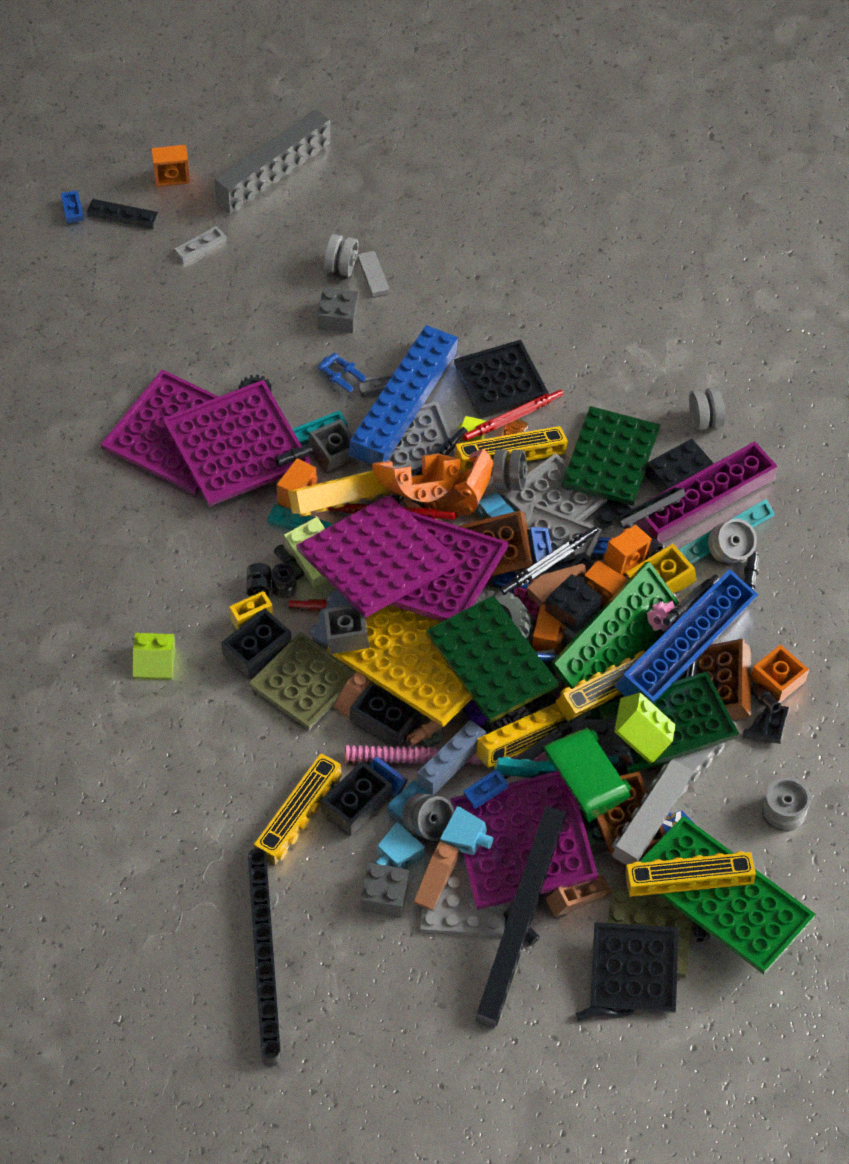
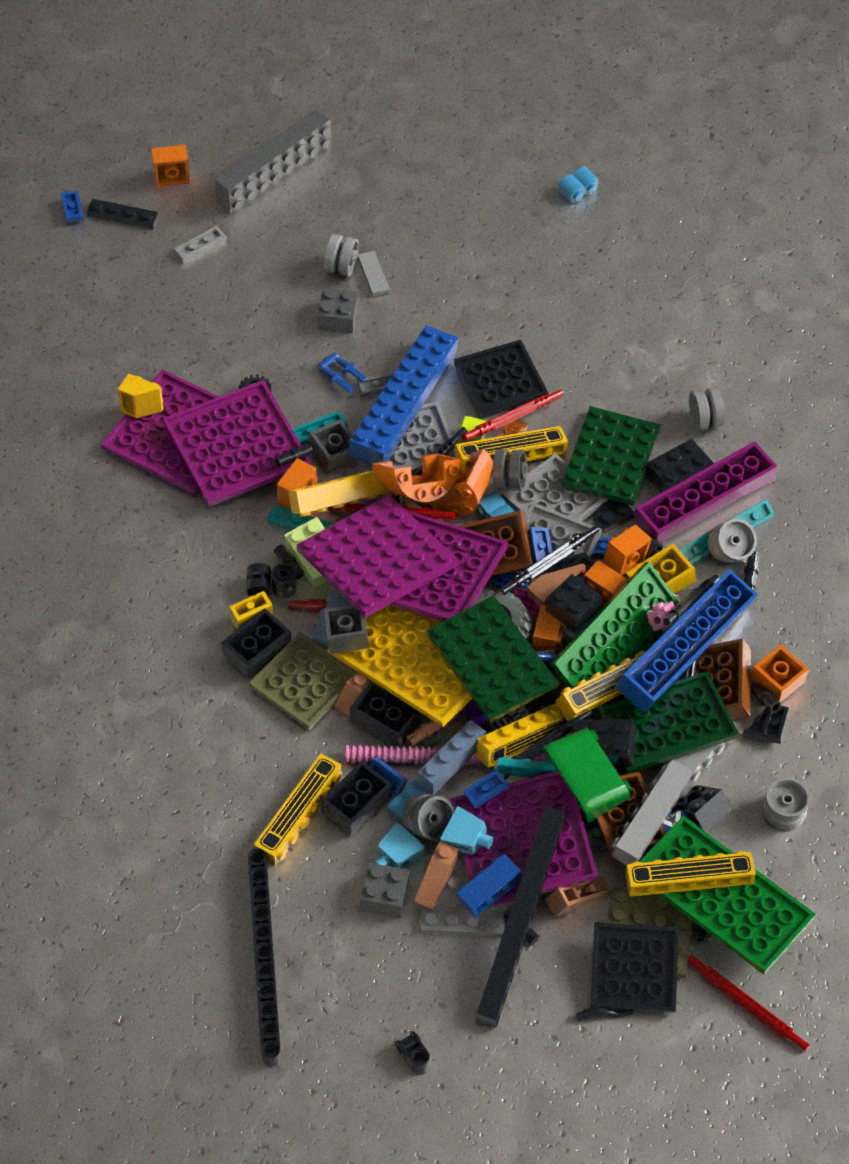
(139, 397): none -> yellow slope
(153, 656): lime slope -> none
(412, 1050): none -> black piece
(489, 885): none -> blue brick
(578, 184): none -> dark azure brick
(643, 726): lime slope -> none
(653, 505): black plate -> none
(704, 806): none -> black slope
(748, 1002): none -> red axle

